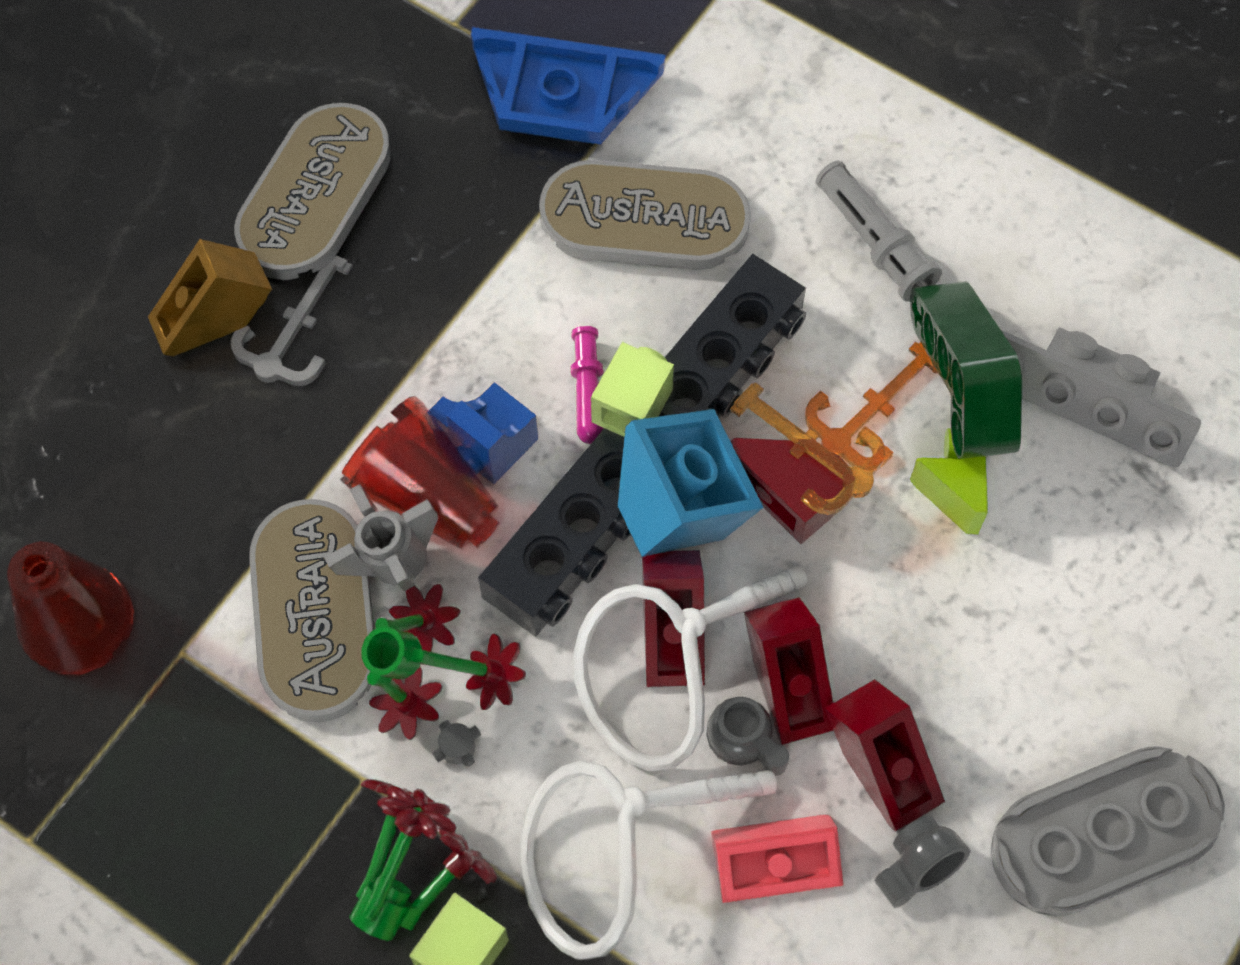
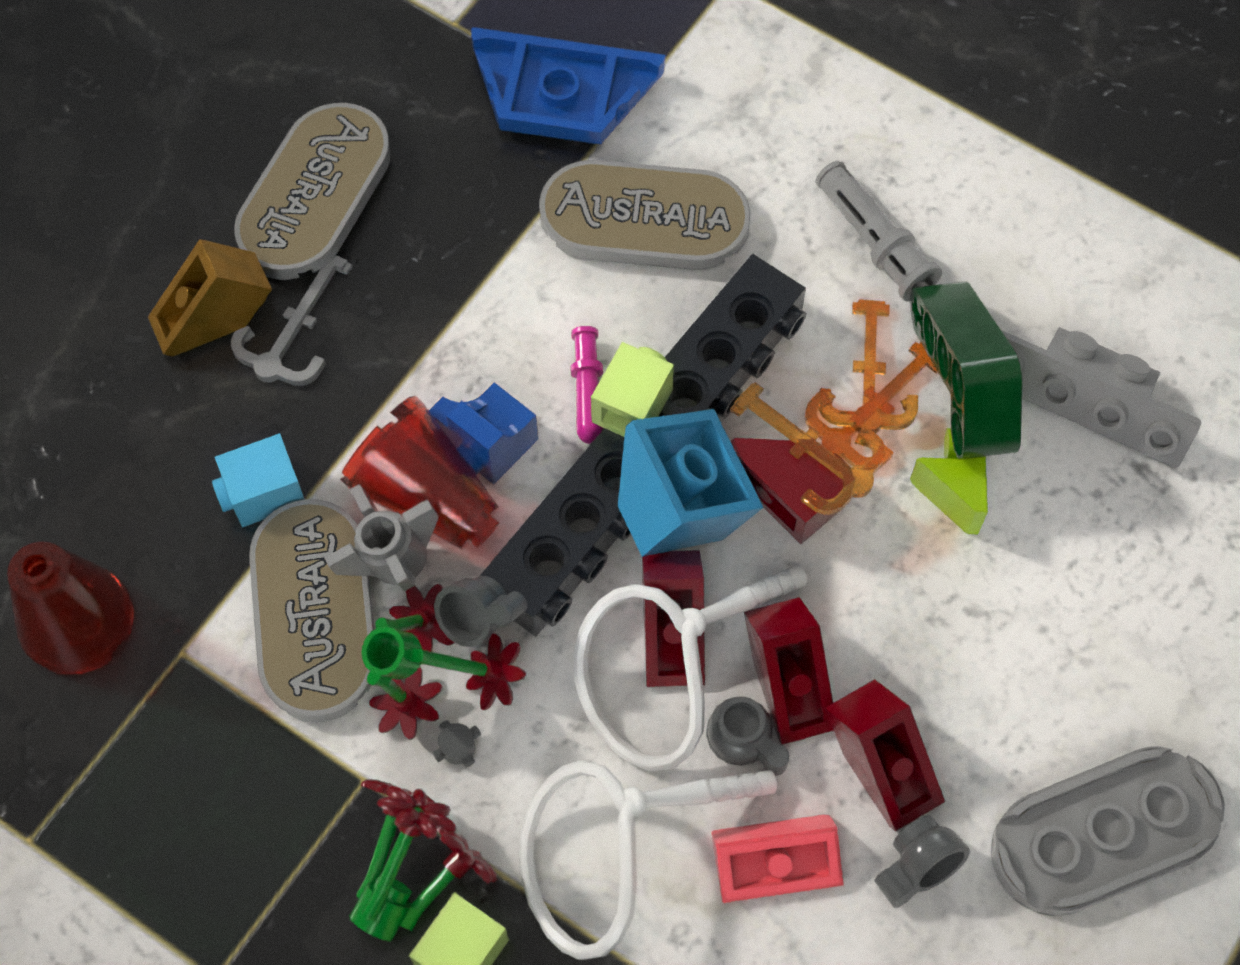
(256, 480): none -> medium azure brick
(475, 608): none -> dark grey piece
(867, 414): none -> clear orange piece

